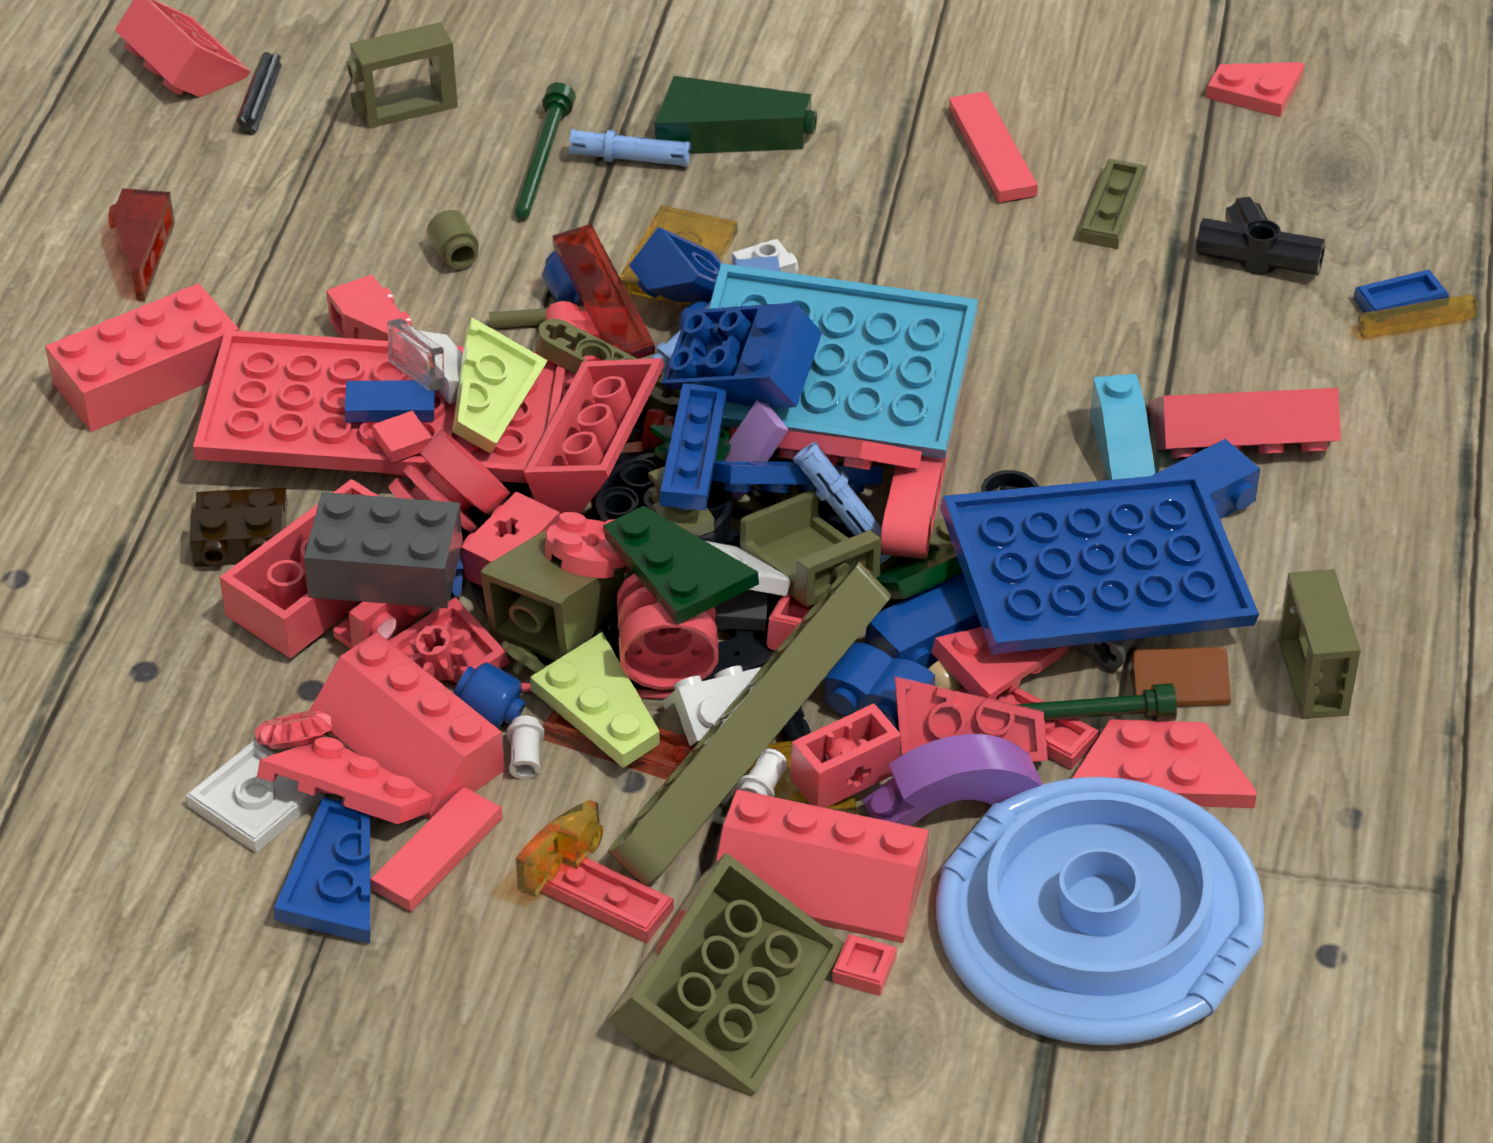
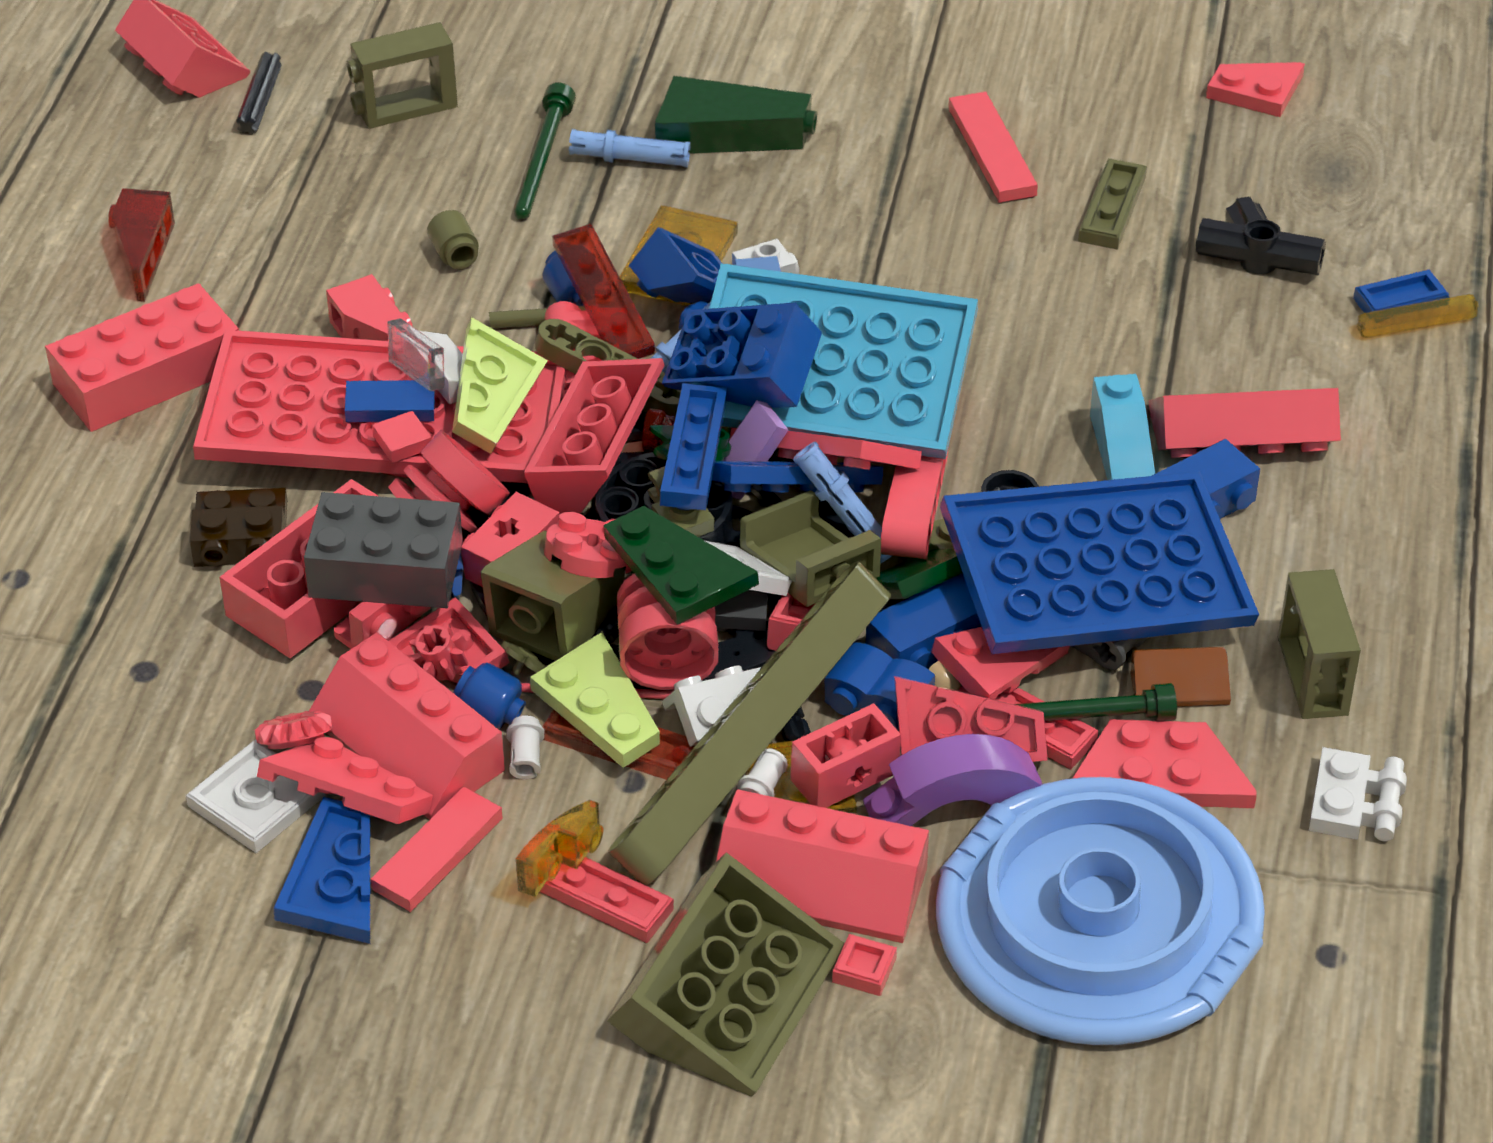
(1341, 793): none -> white plate

